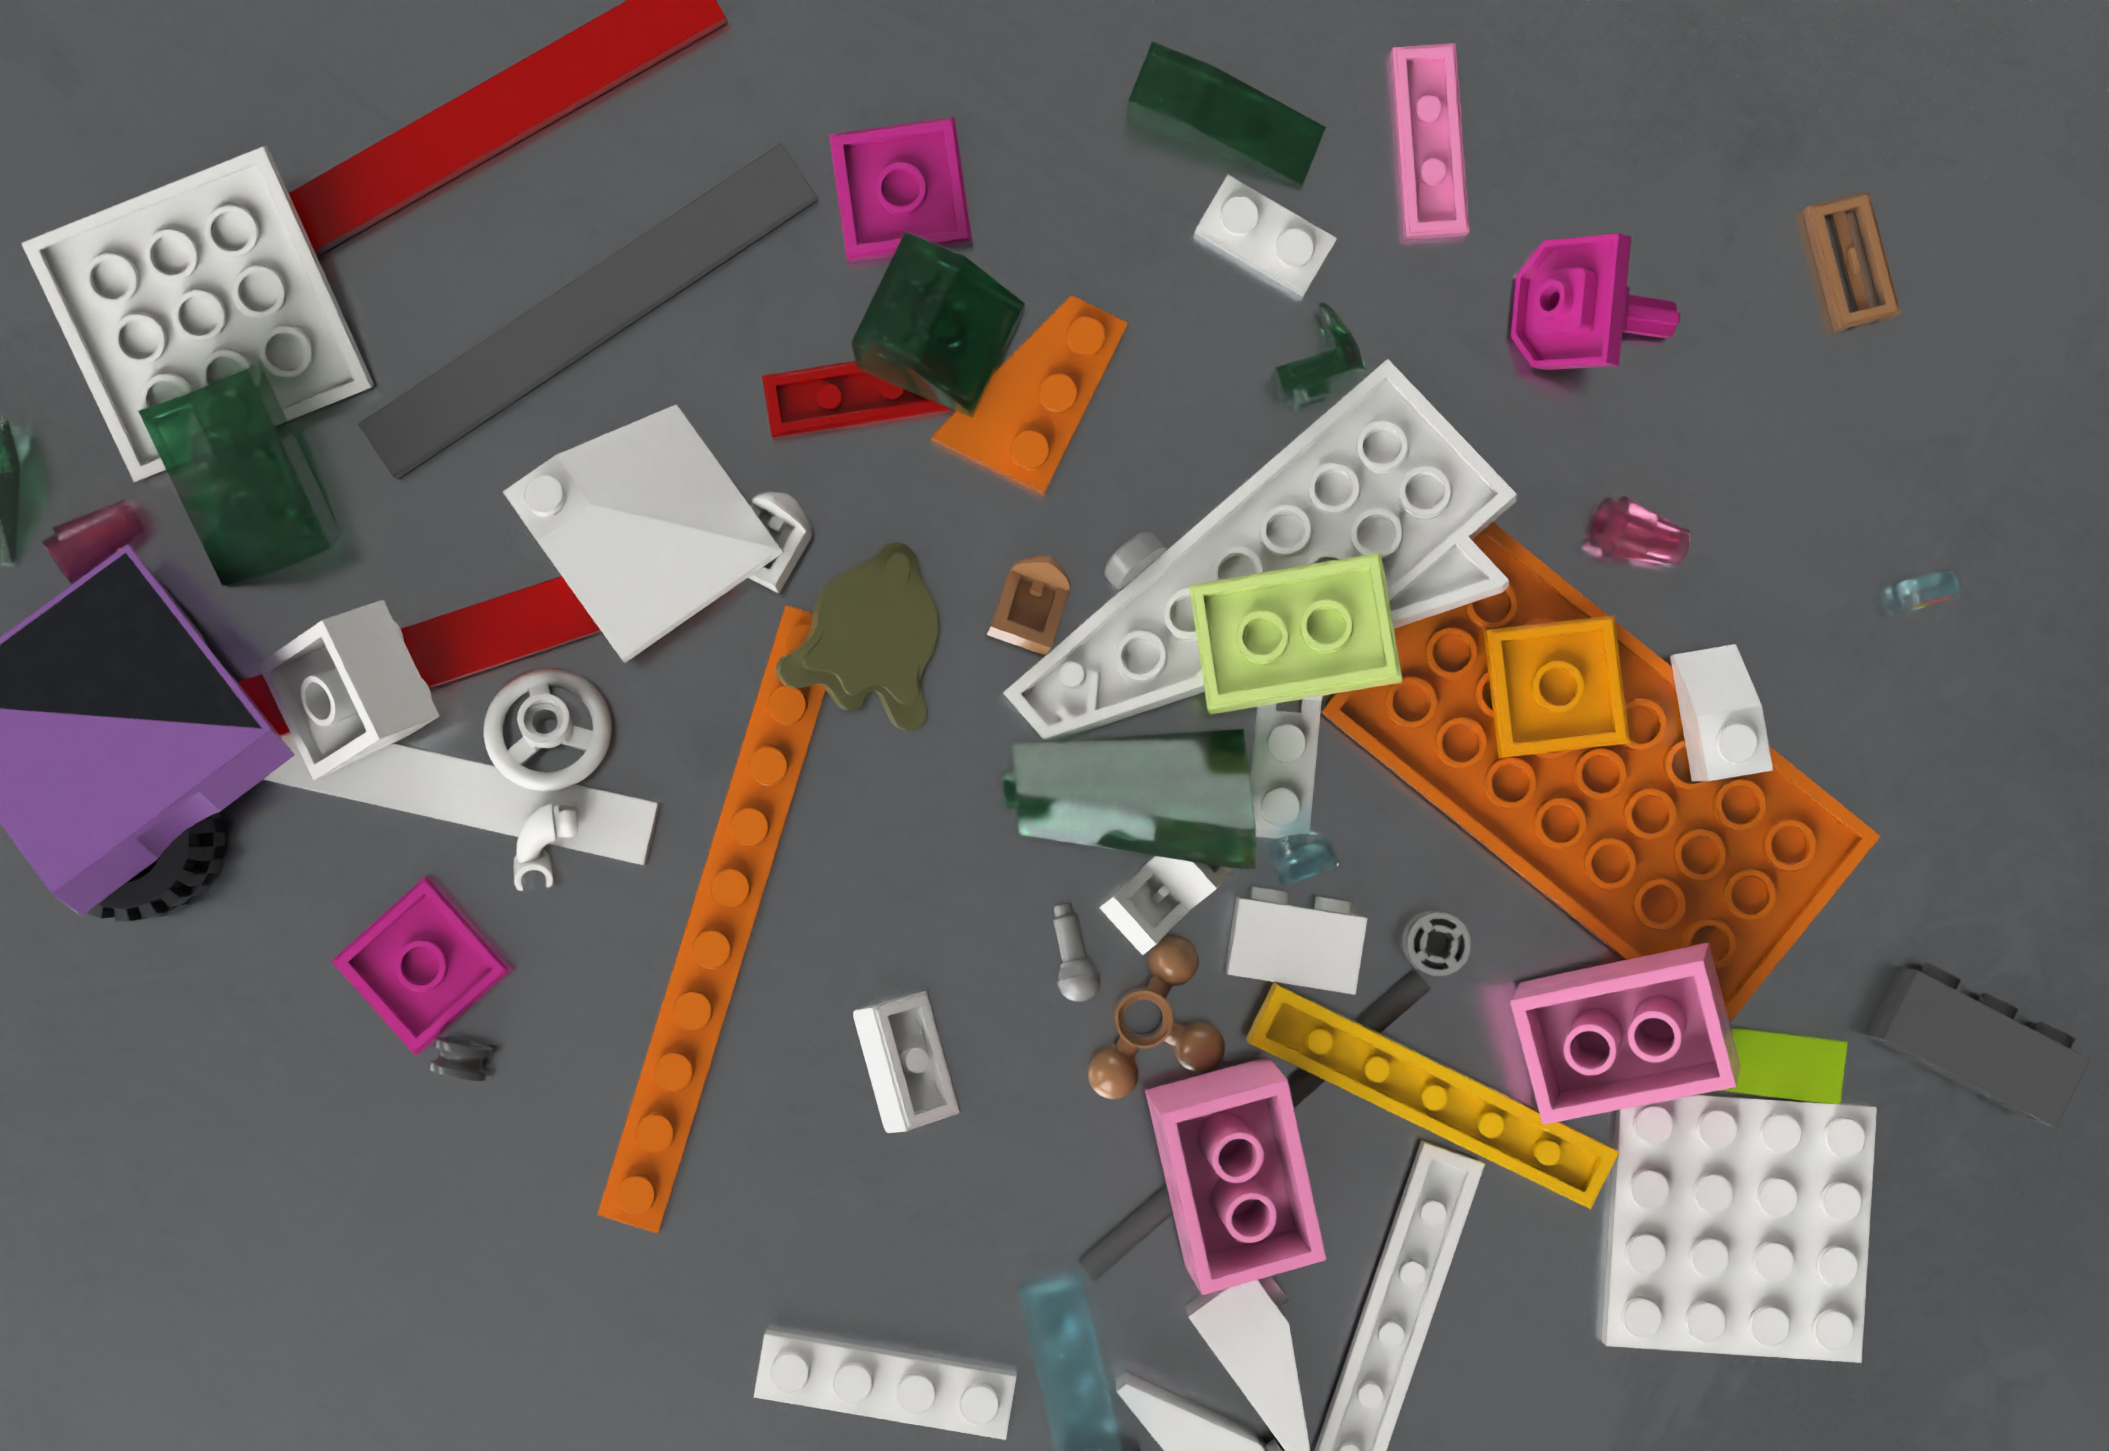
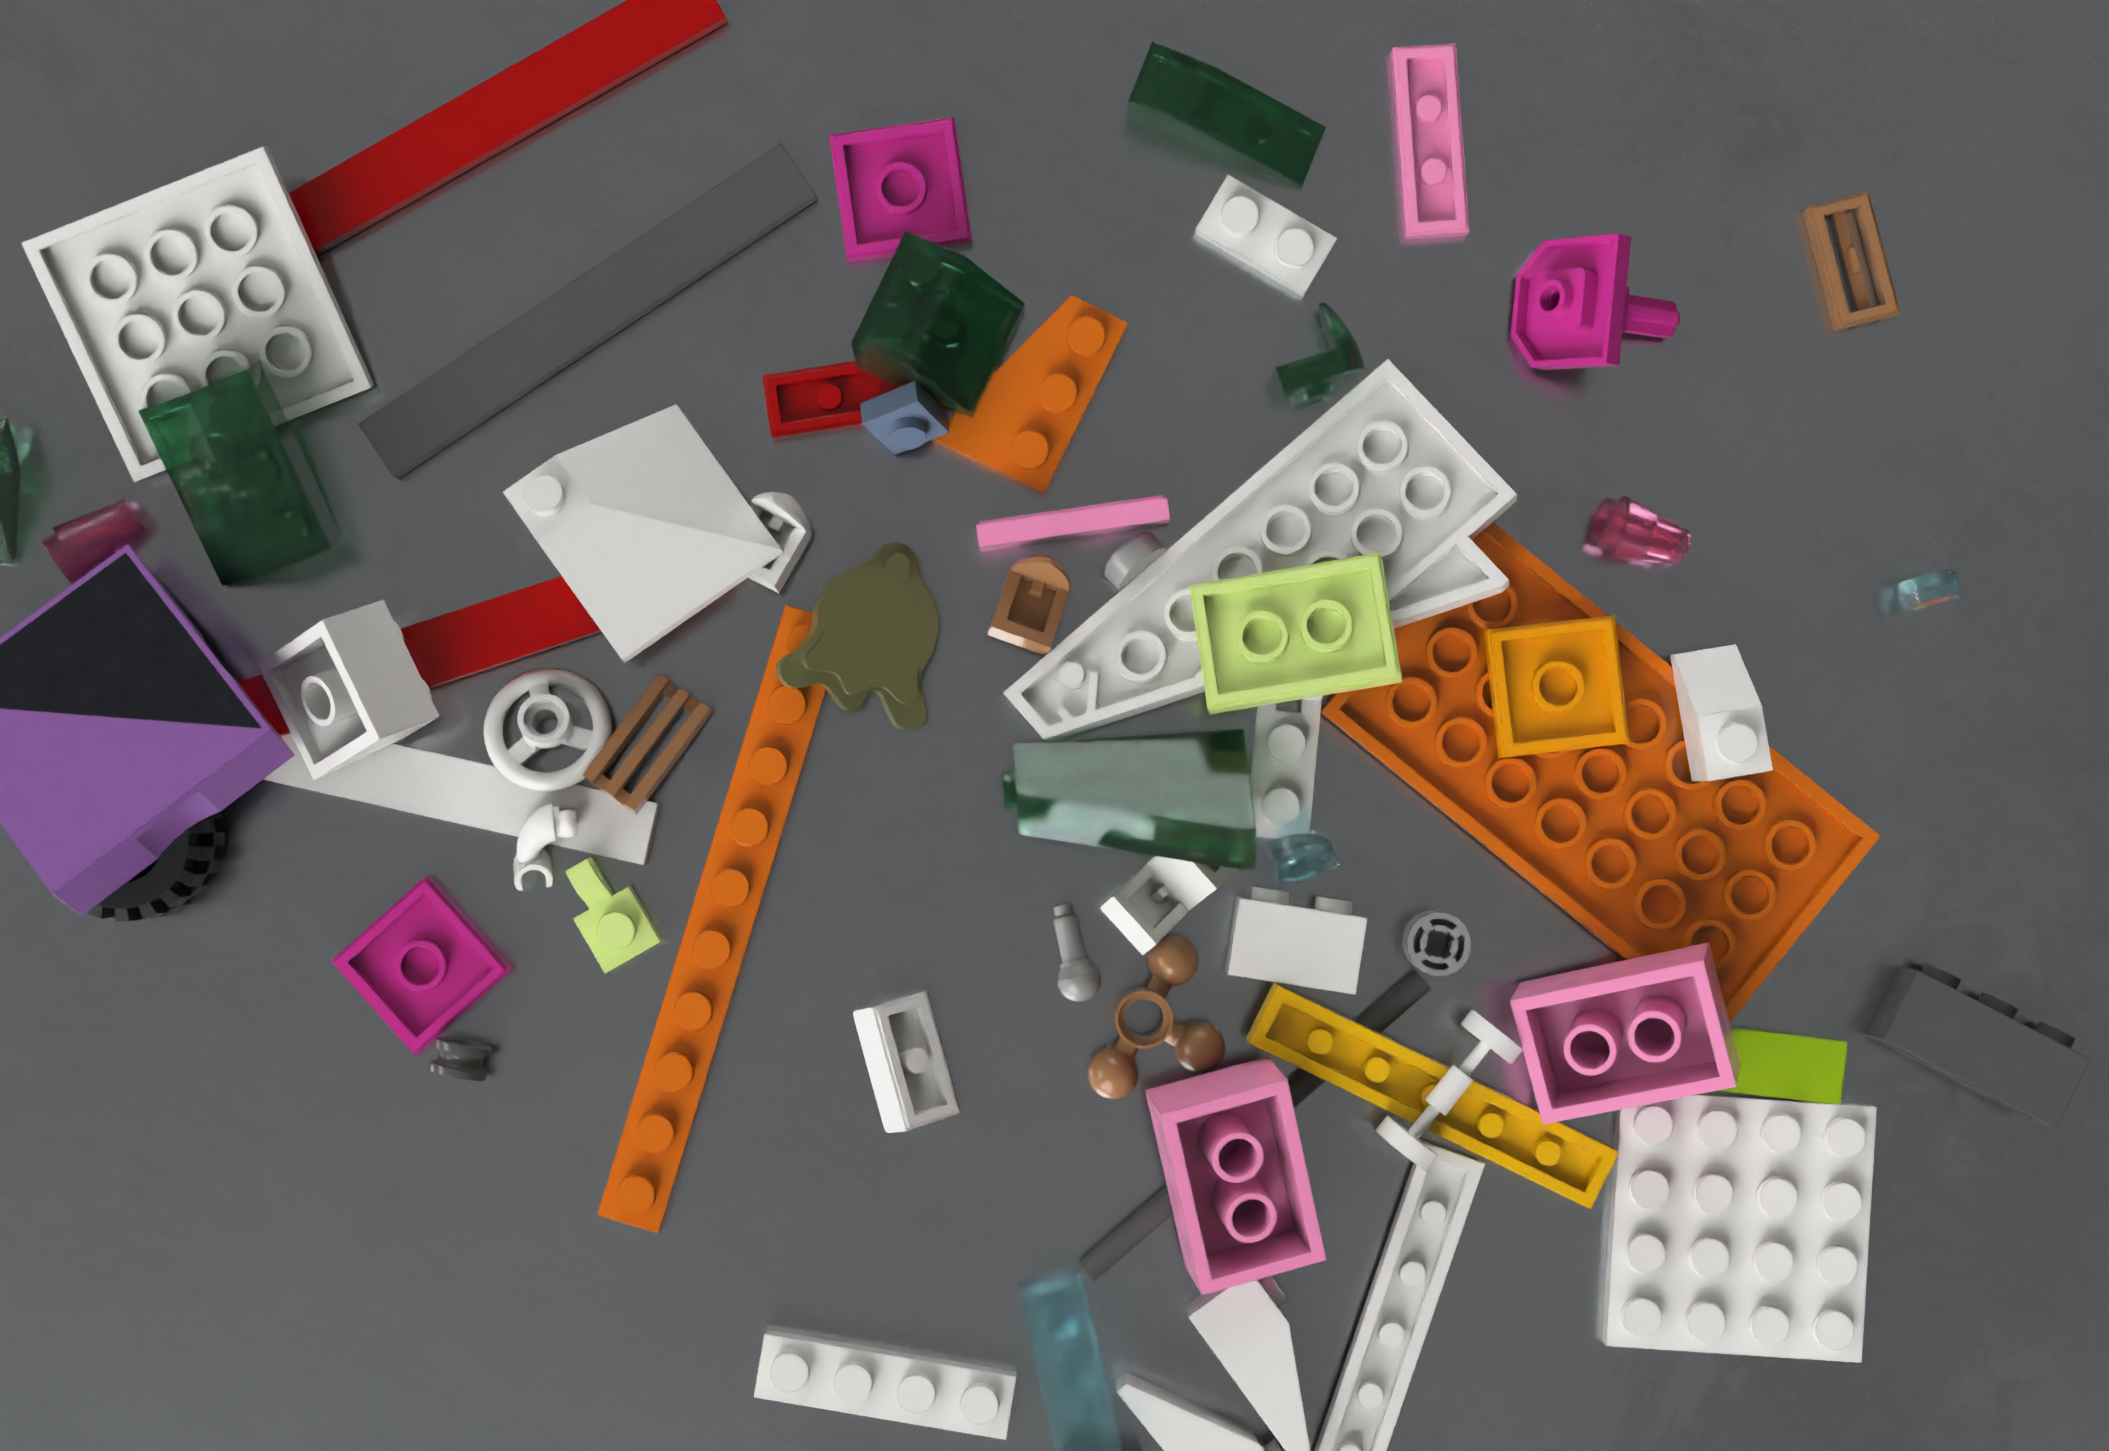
(615, 923): none -> yellowish green plate
(678, 700): none -> medium nougat tile
(904, 418): none -> sand blue plate
(1073, 523): none -> bright pink tile
(1448, 1091): none -> white wheel

